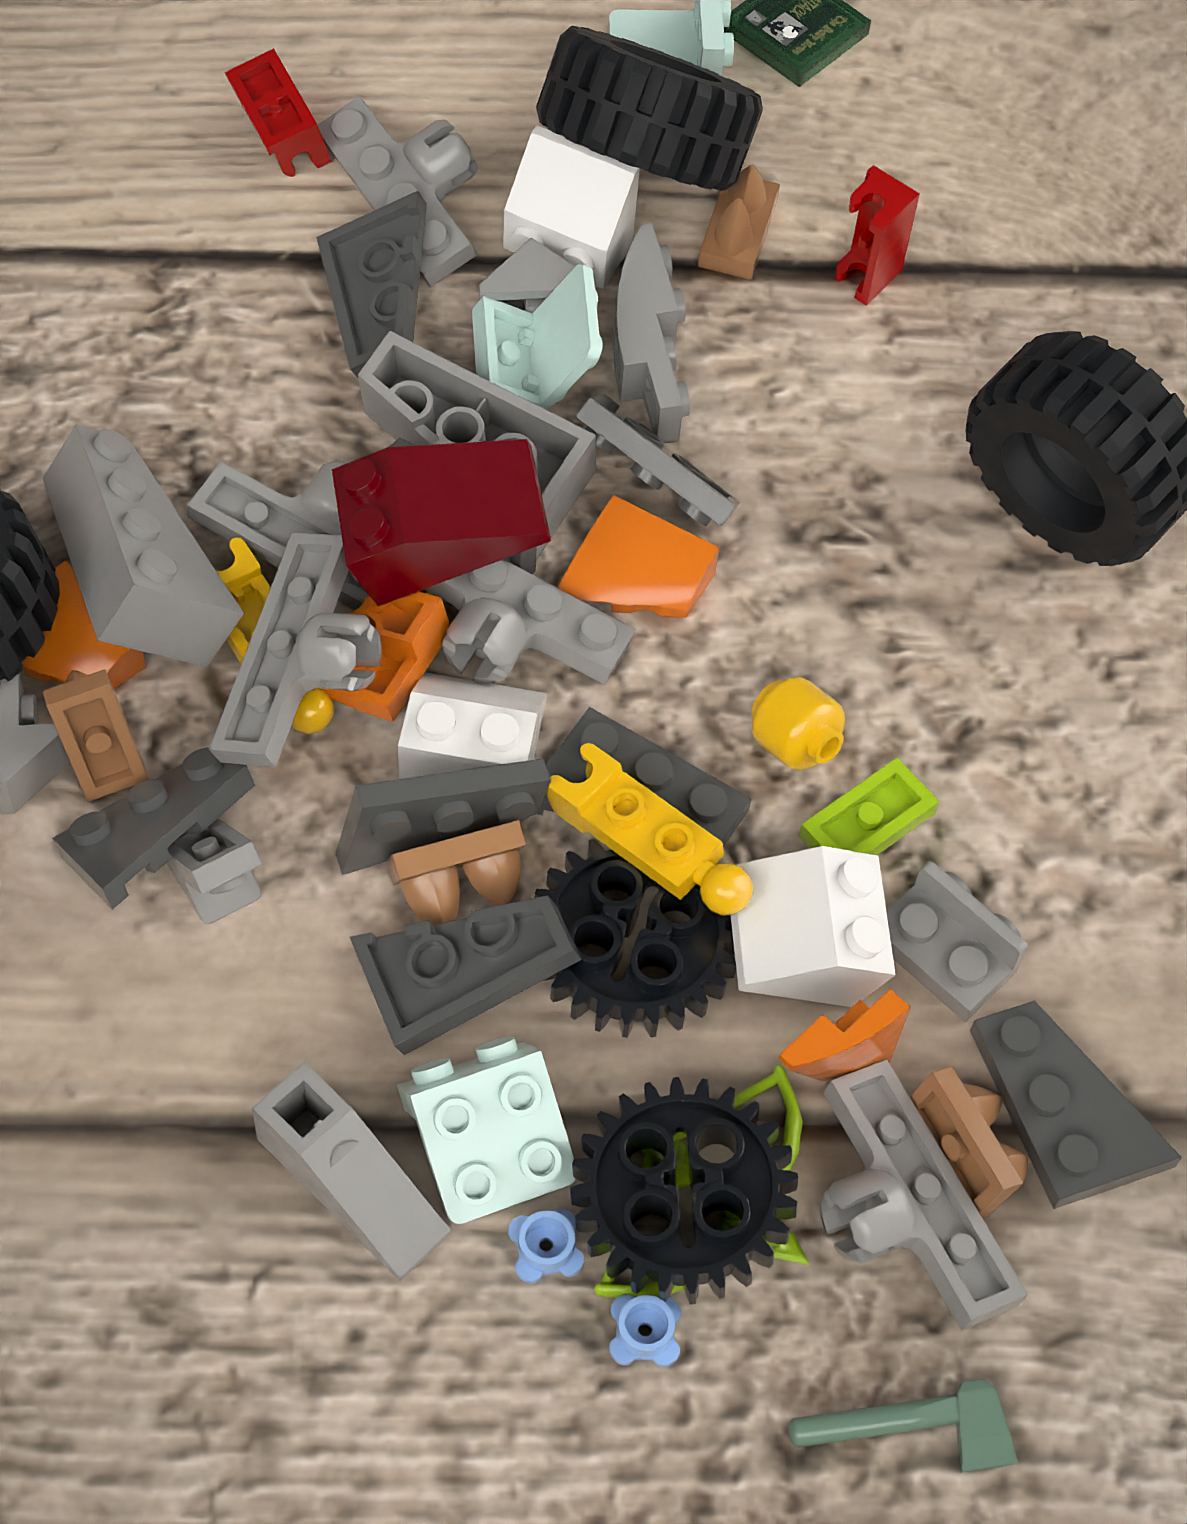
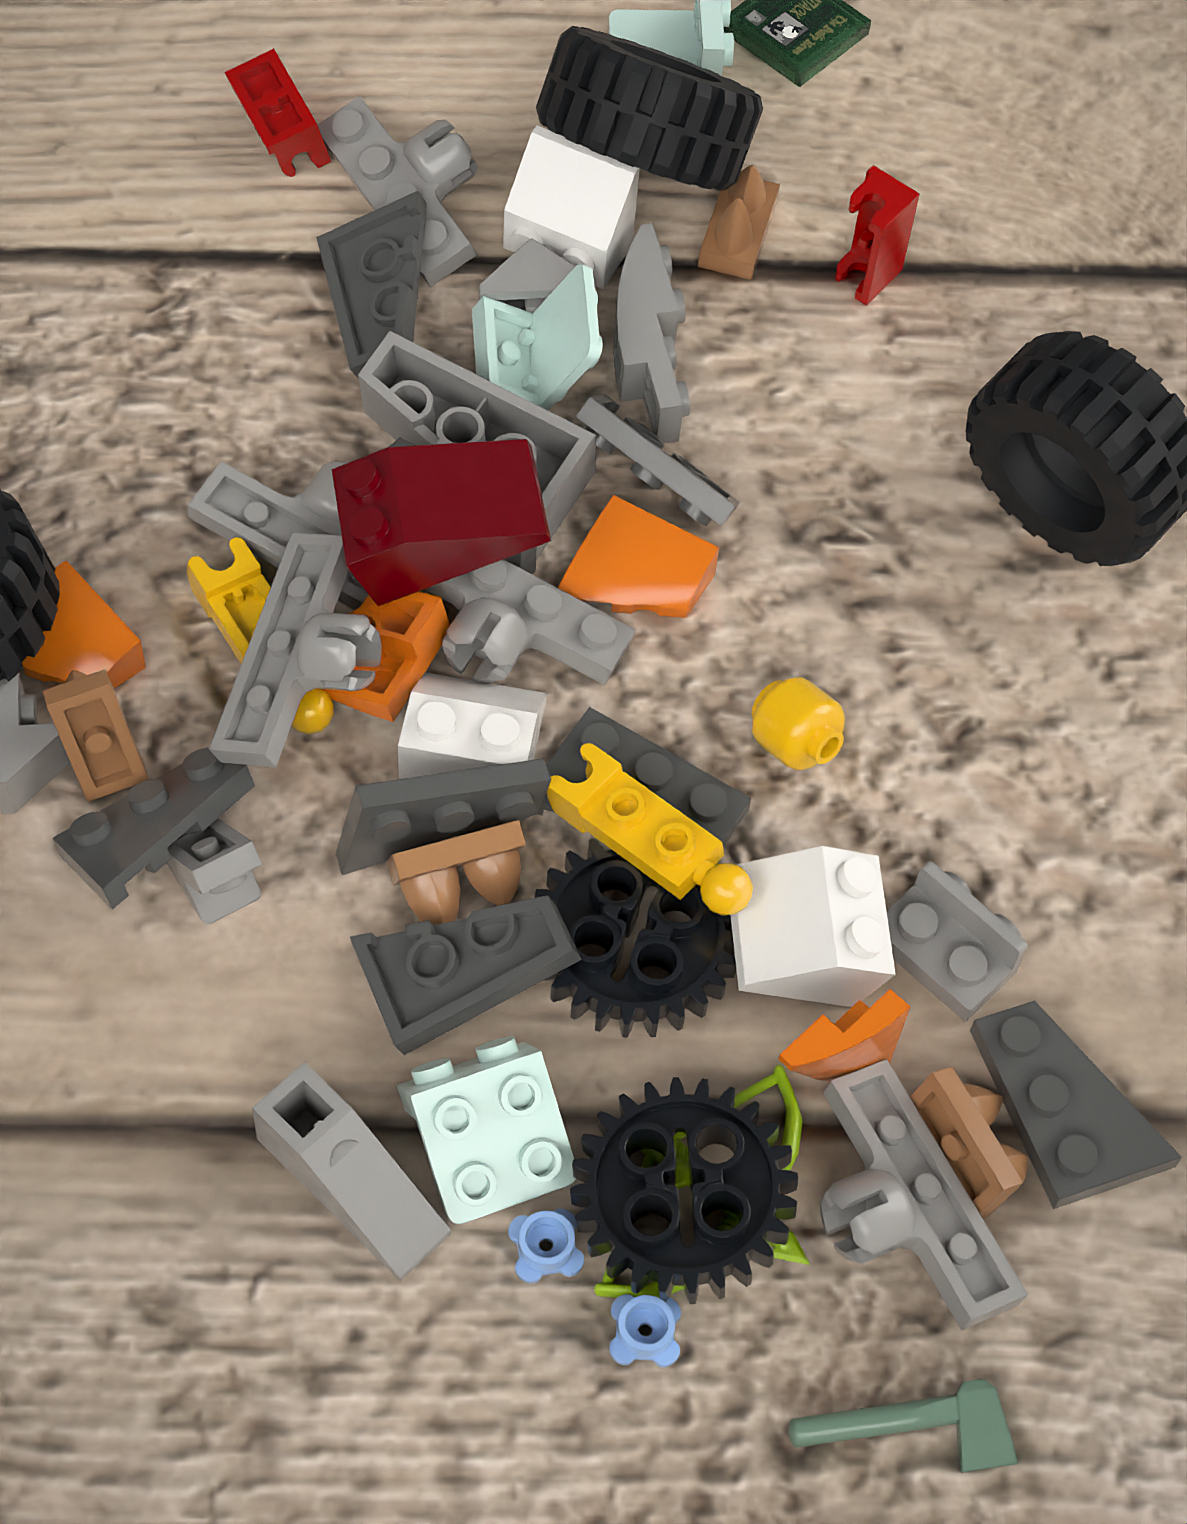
(134, 554): light grey wedge -> none
(872, 812): lime plate -> none

